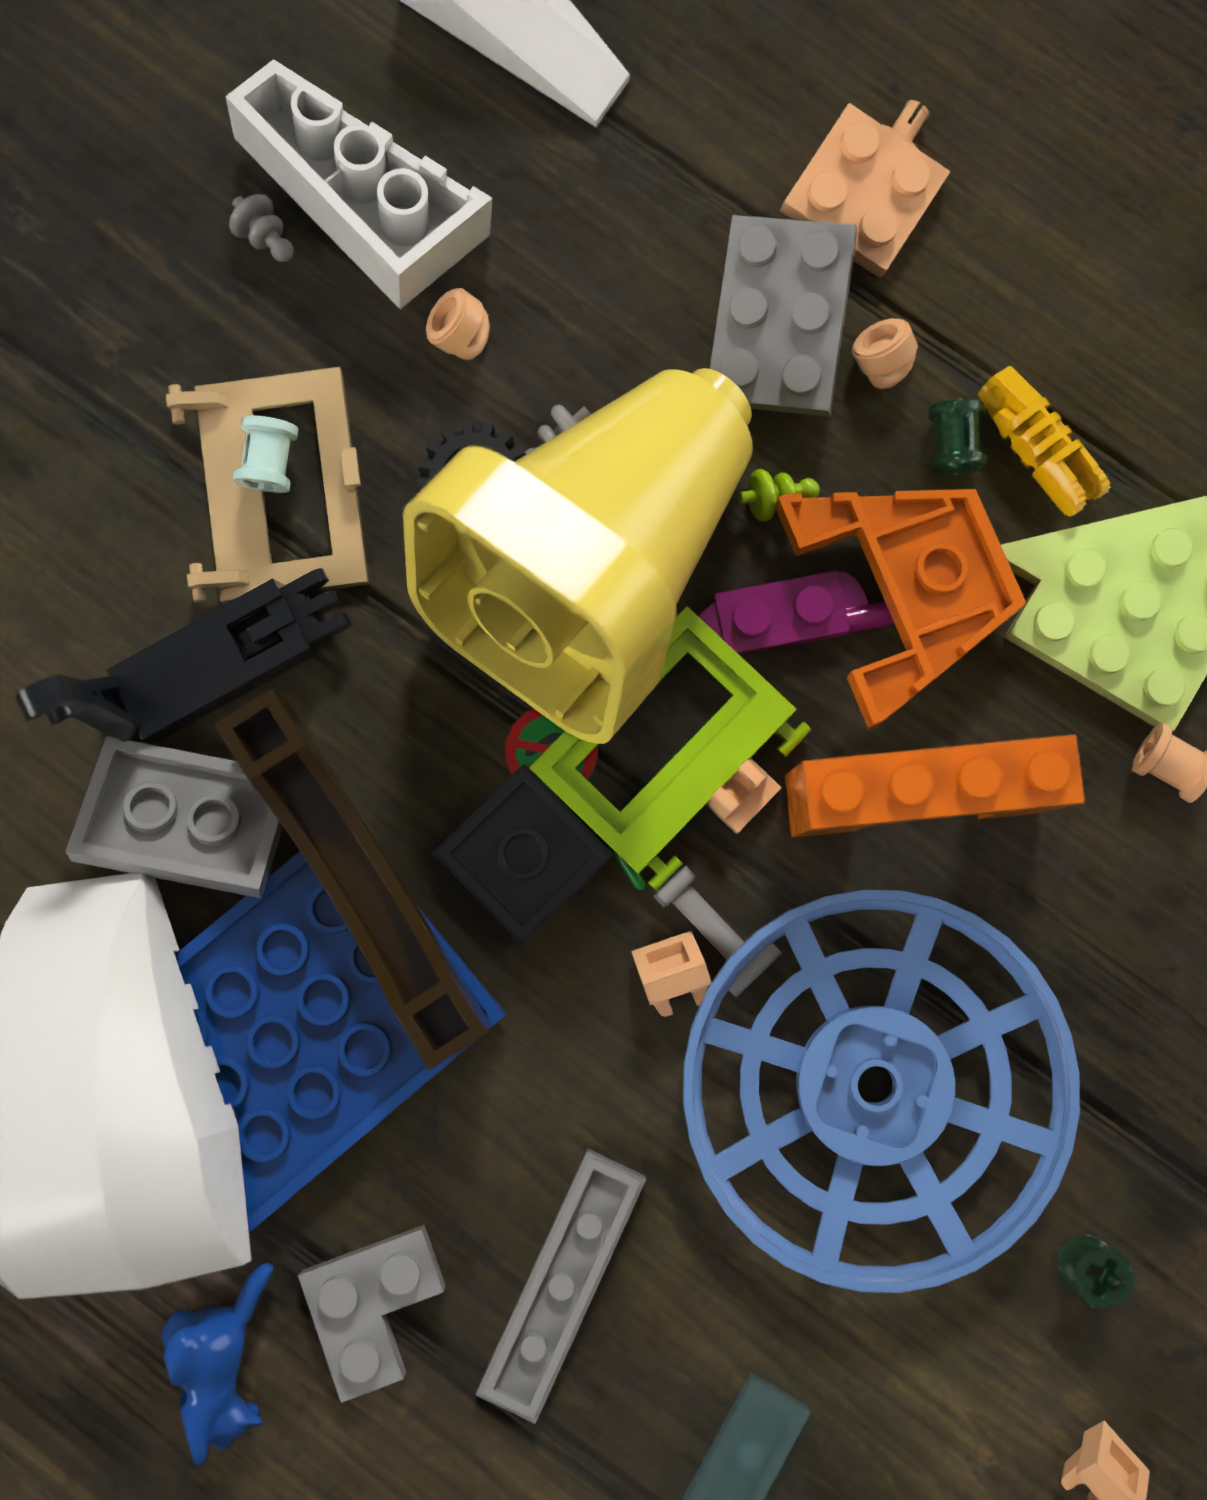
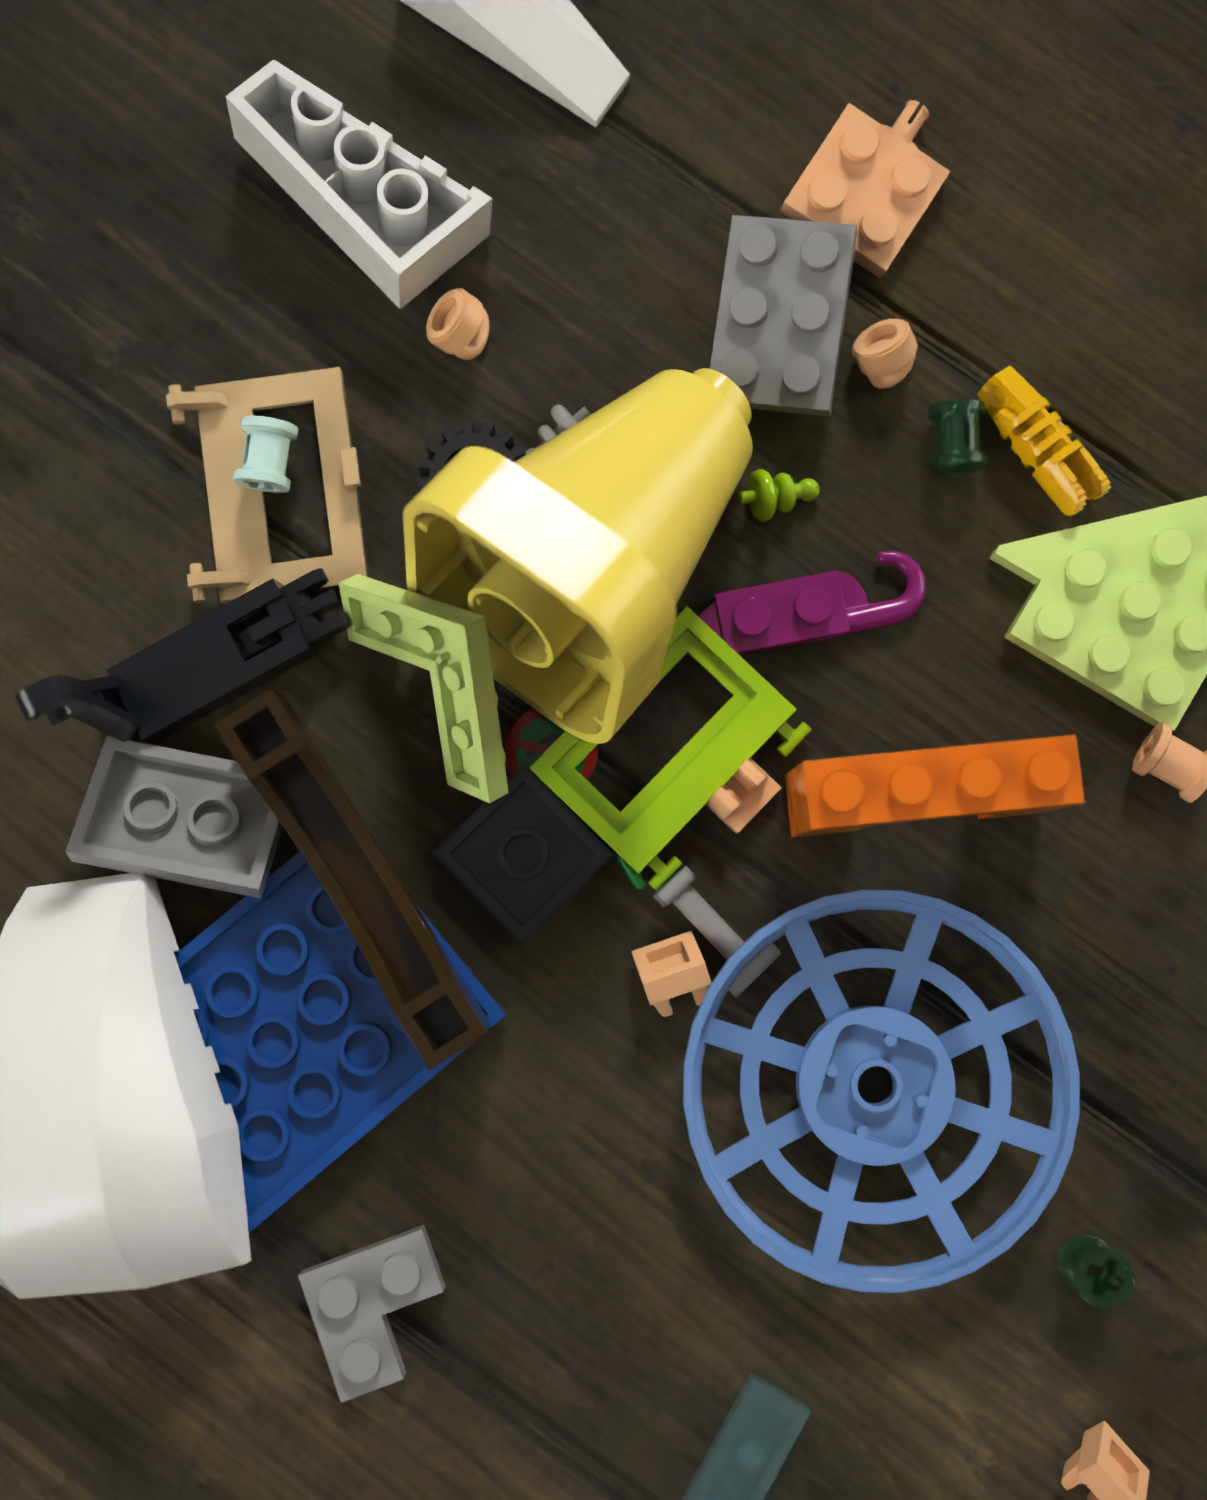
(204, 1359): blue animal -> none
(255, 220): light grey hair -> none
(457, 654): none -> yellowish green plate
(561, 1286): light grey tile -> none
(934, 569): orange wing -> none

